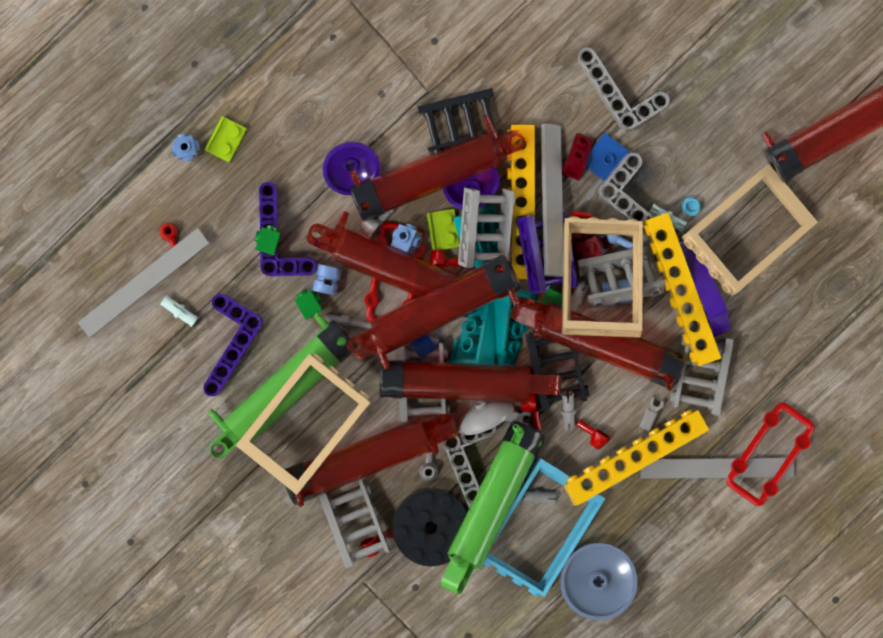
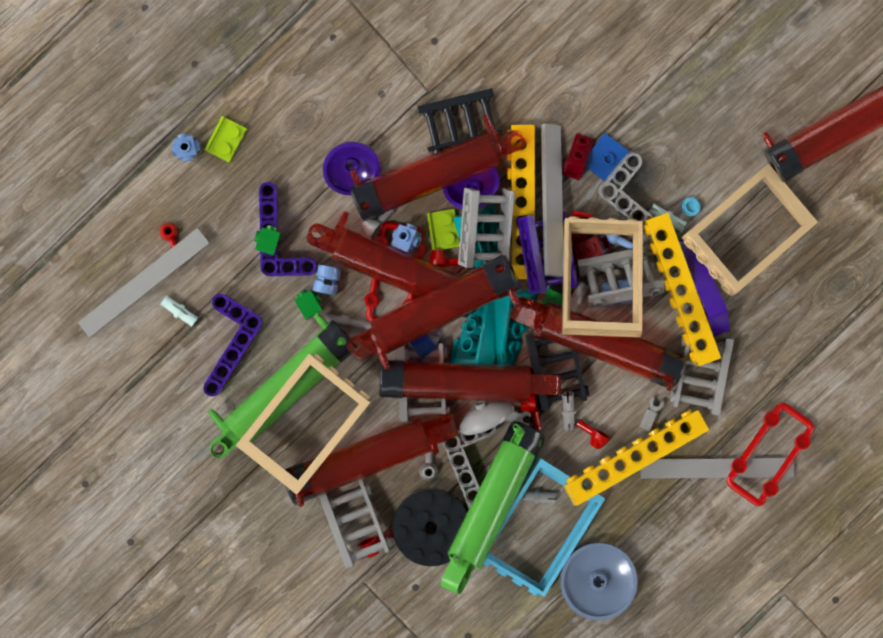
(616, 95): light grey beam -> none

